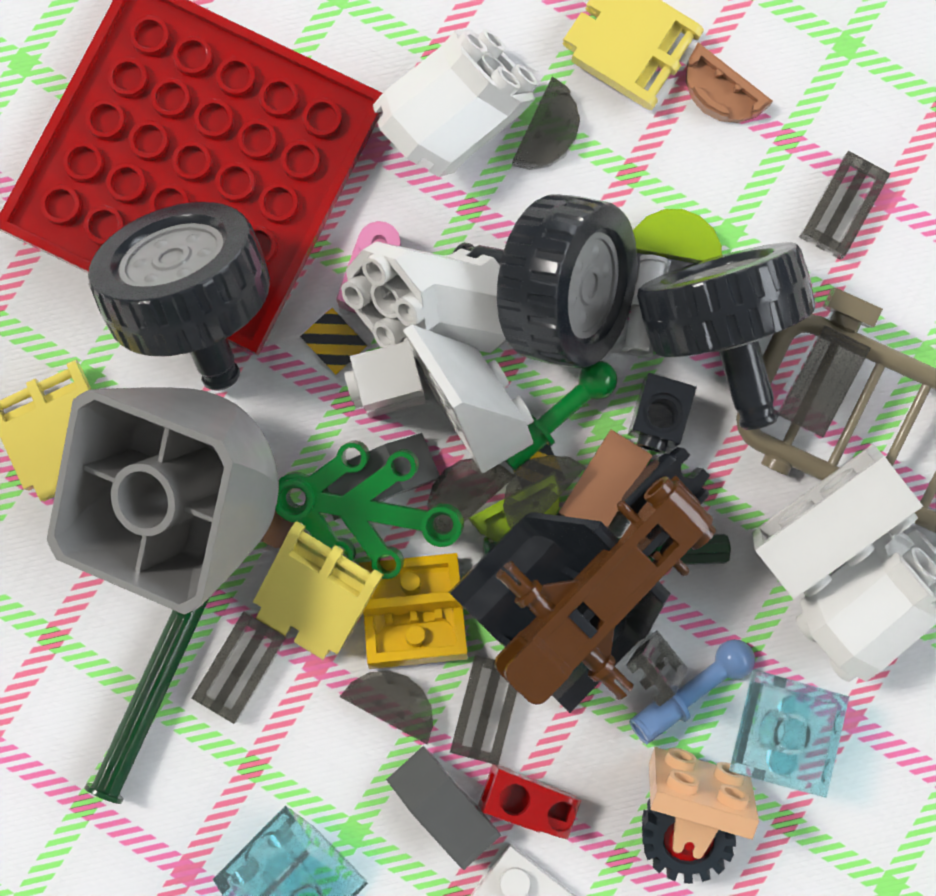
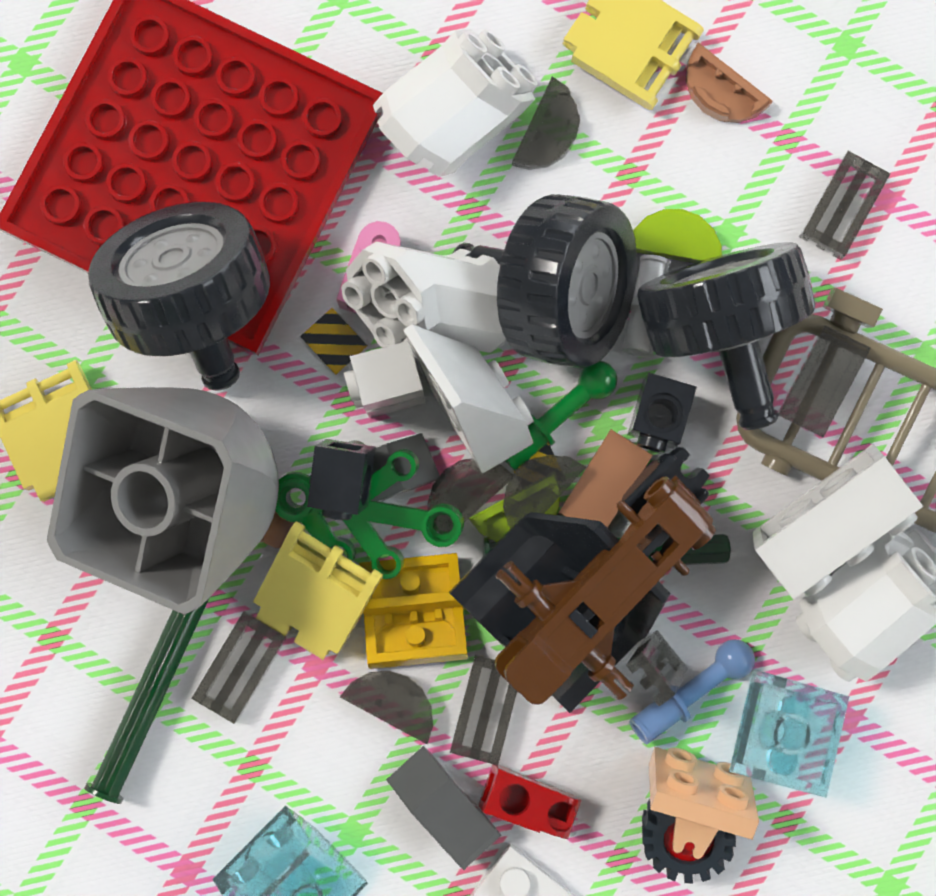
(341, 478): none -> black brick

